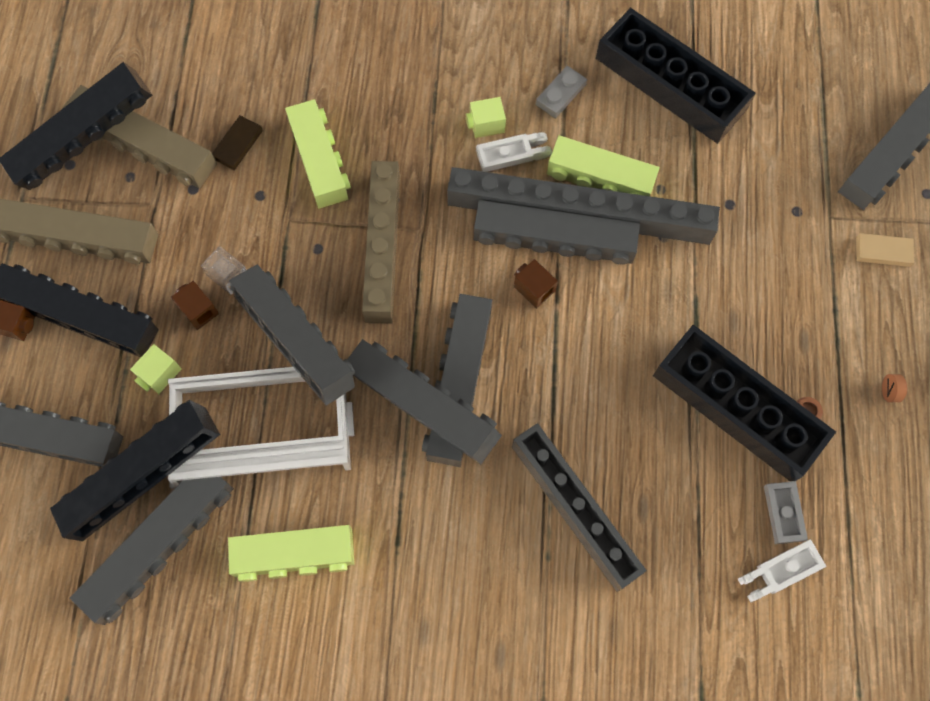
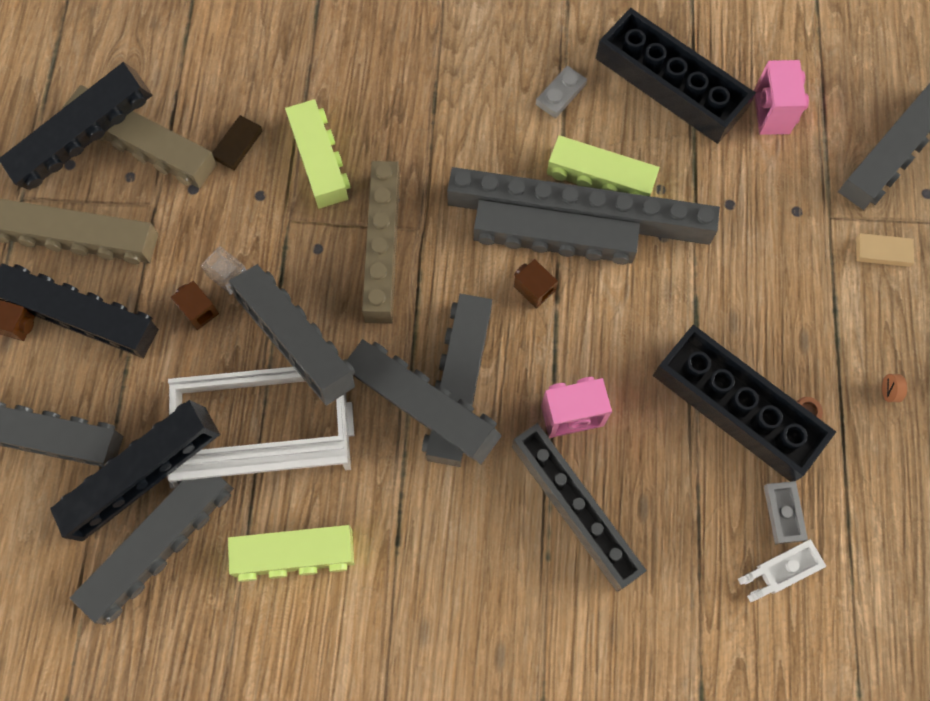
(155, 369): yellowish green brick -> none
(486, 117): yellowish green brick -> none
(512, 151): white hinge -> none
(575, 407): none -> bright pink brick
(780, 97): none -> bright pink brick

